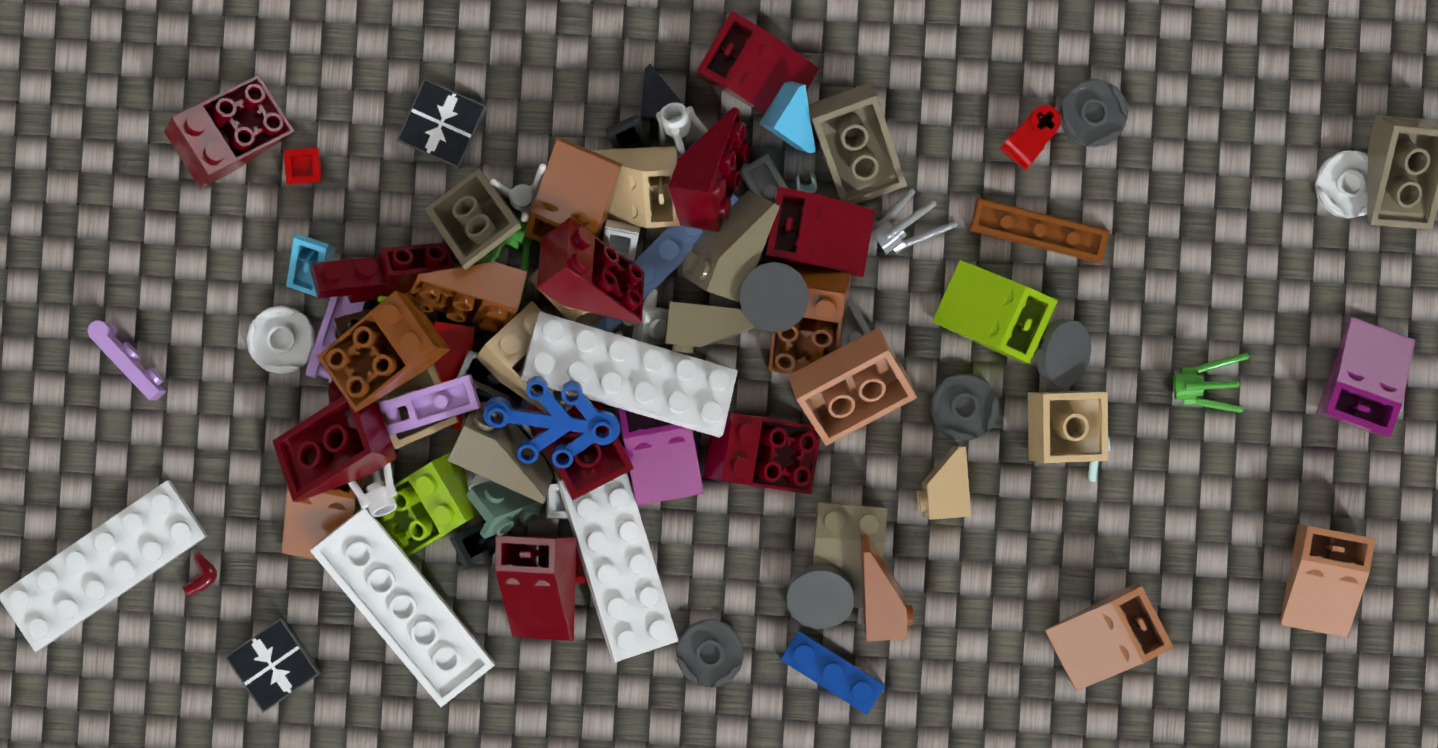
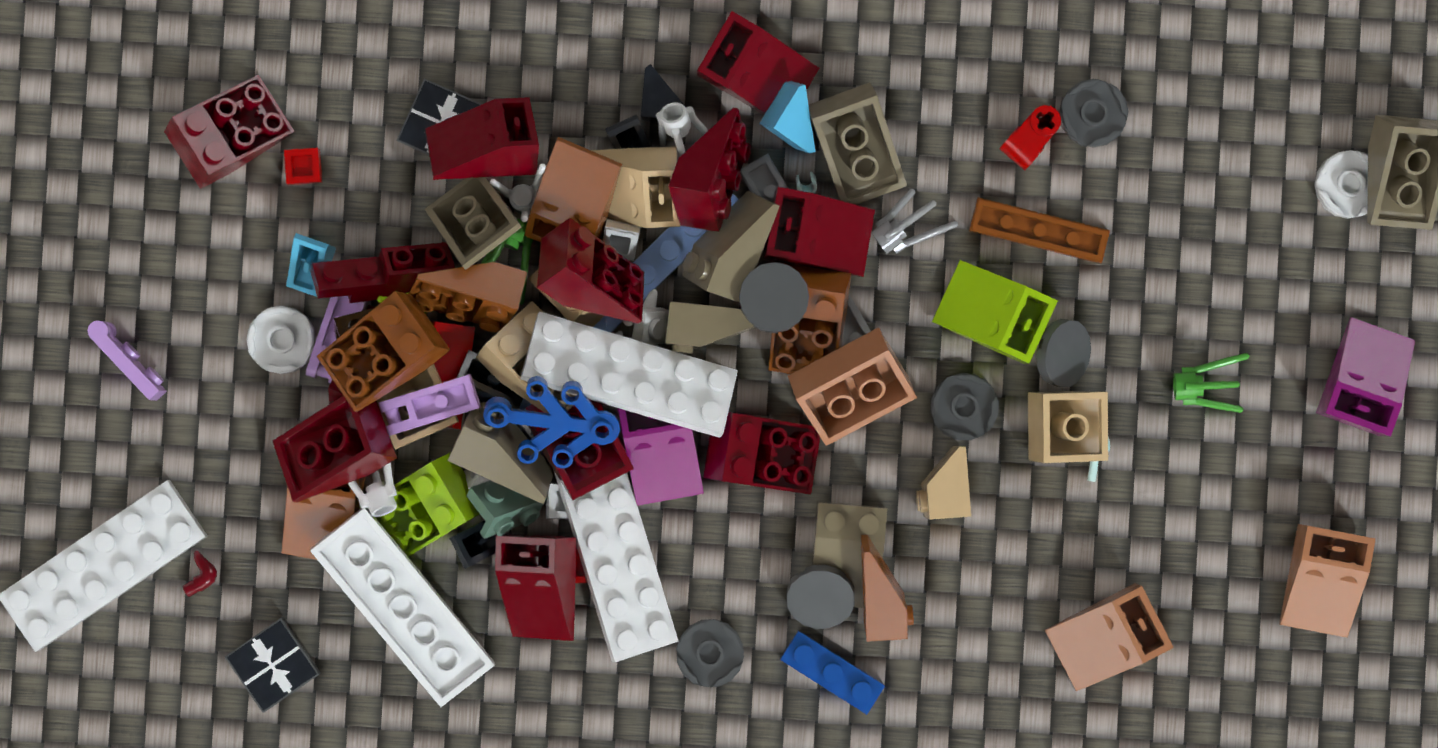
(485, 141): none -> dark red slope

